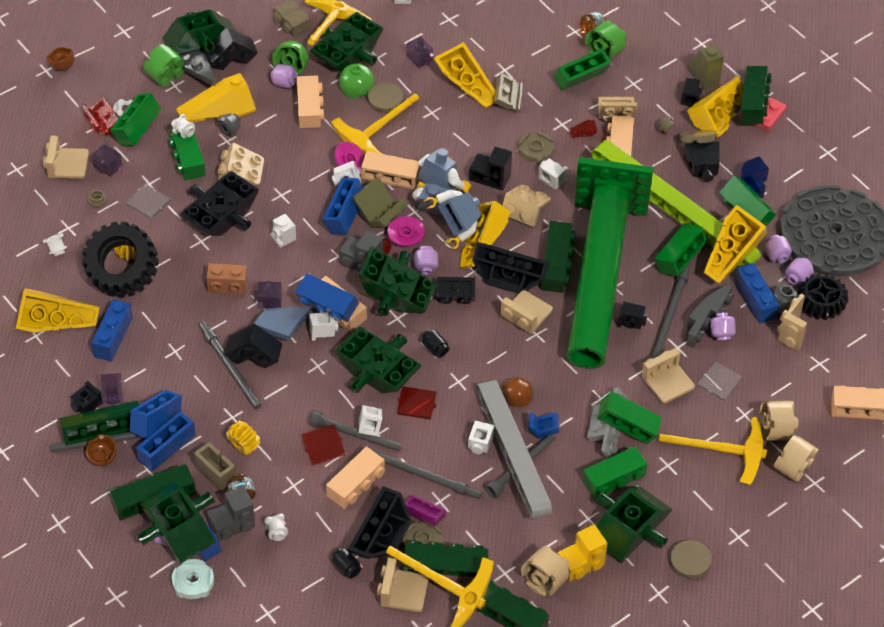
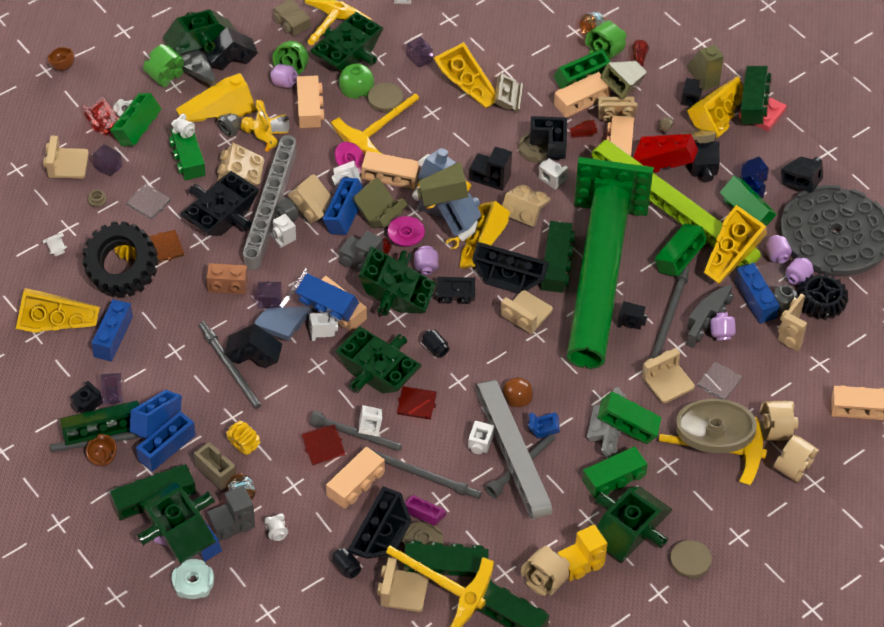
(167, 245): none -> clear orange piece
(265, 126): none -> yellow animal
(271, 197): none -> light grey beam
(287, 207): none -> dark grey cone
(294, 287): none -> clear piece
(311, 198): none -> tan bracket
(443, 186): none -> olive slope
(550, 132): none -> black brick
(581, 94): none -> light nougat brick
(623, 77): none -> olive slope
(640, 50): none -> clear red cone
(666, 151): none -> red wedge
(716, 425): none -> dark tan dish
(803, 173): none -> black torso

